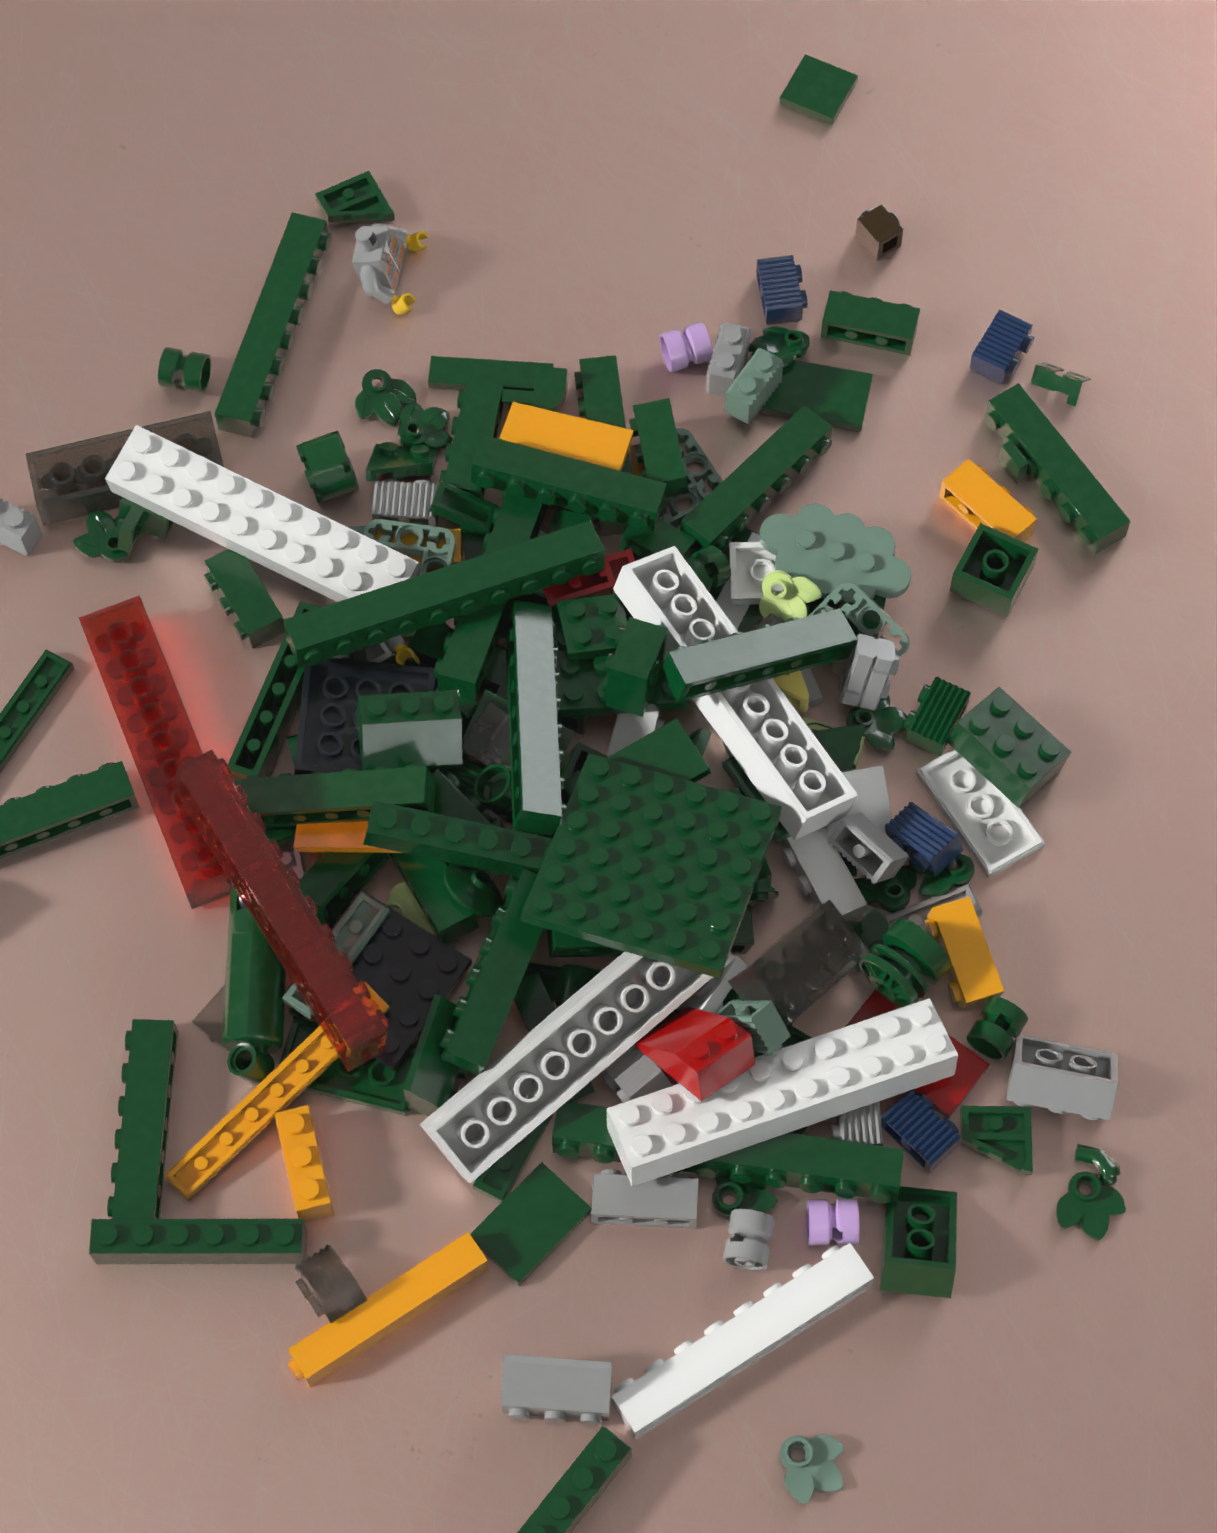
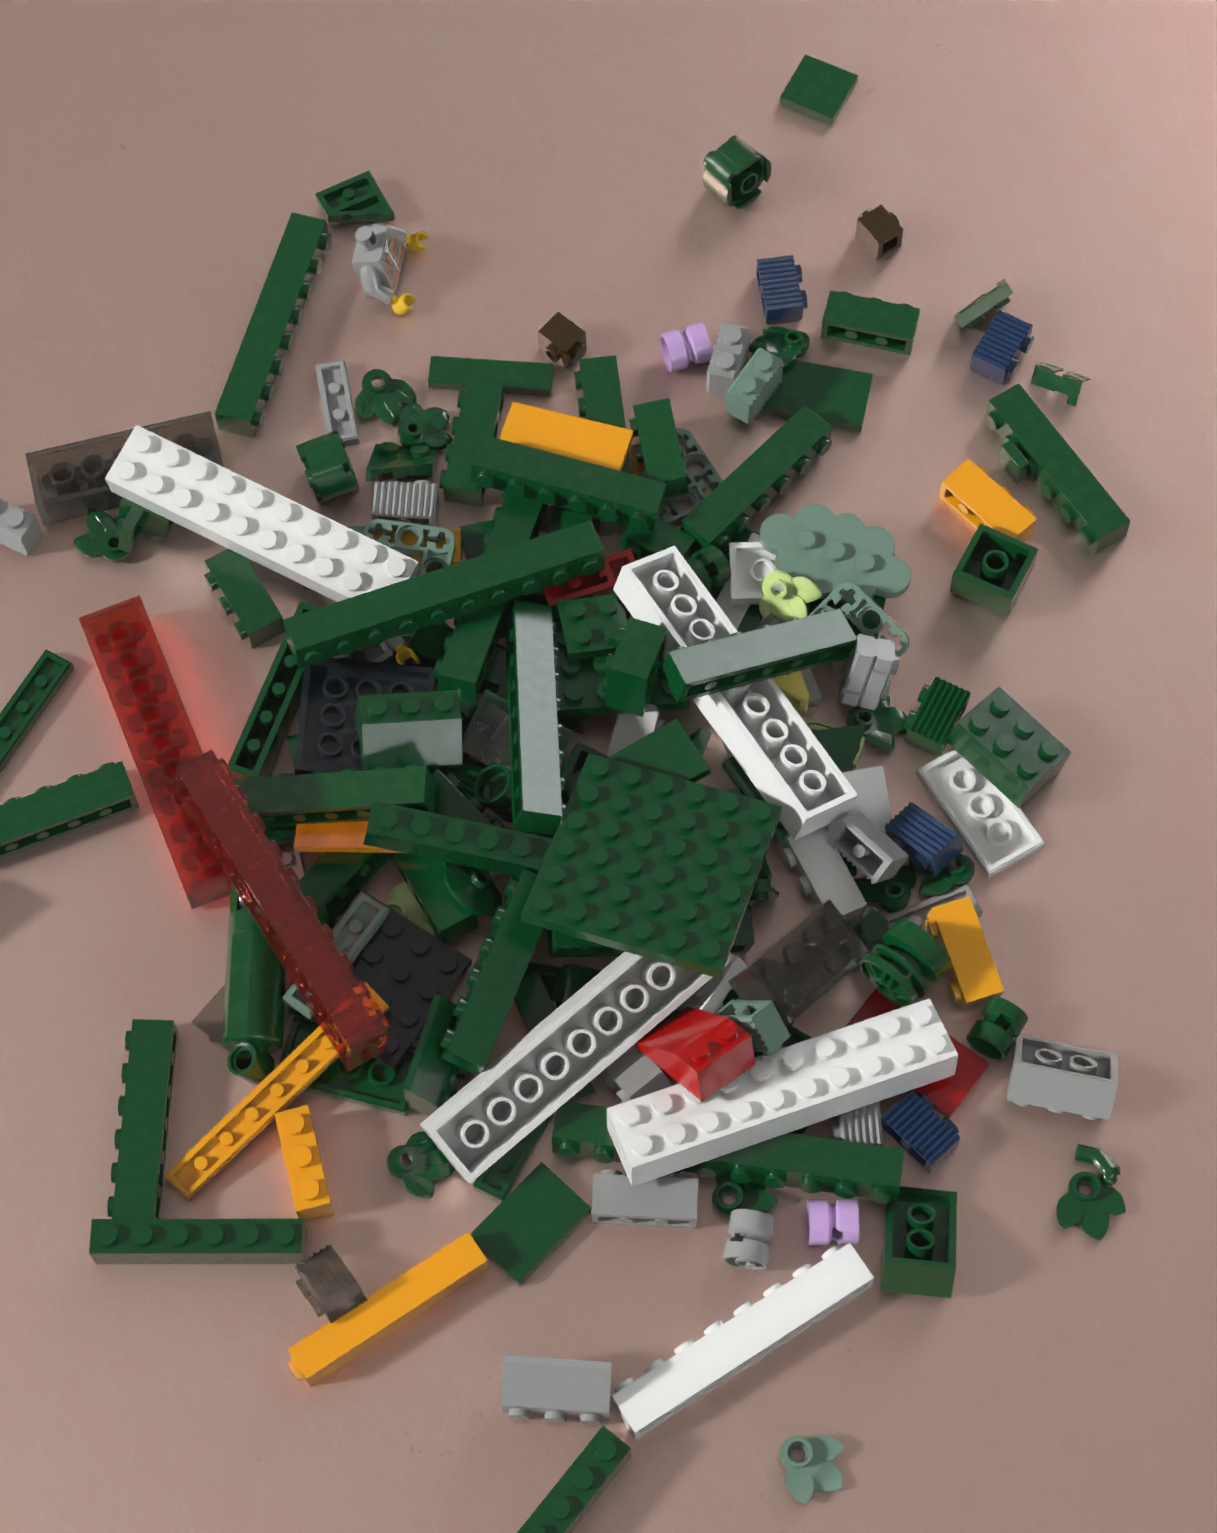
(184, 370): dark green wheel -> none
(337, 401): none -> light grey tile
(425, 1166): none -> dark green plate
(463, 508): dark green tile -> none
(548, 392): dark green brick -> none
(562, 340): none -> dark brown brick
(735, 172): none -> dark green brick
(996, 298): none -> dark green wing
(1000, 1134): dark green wing -> none

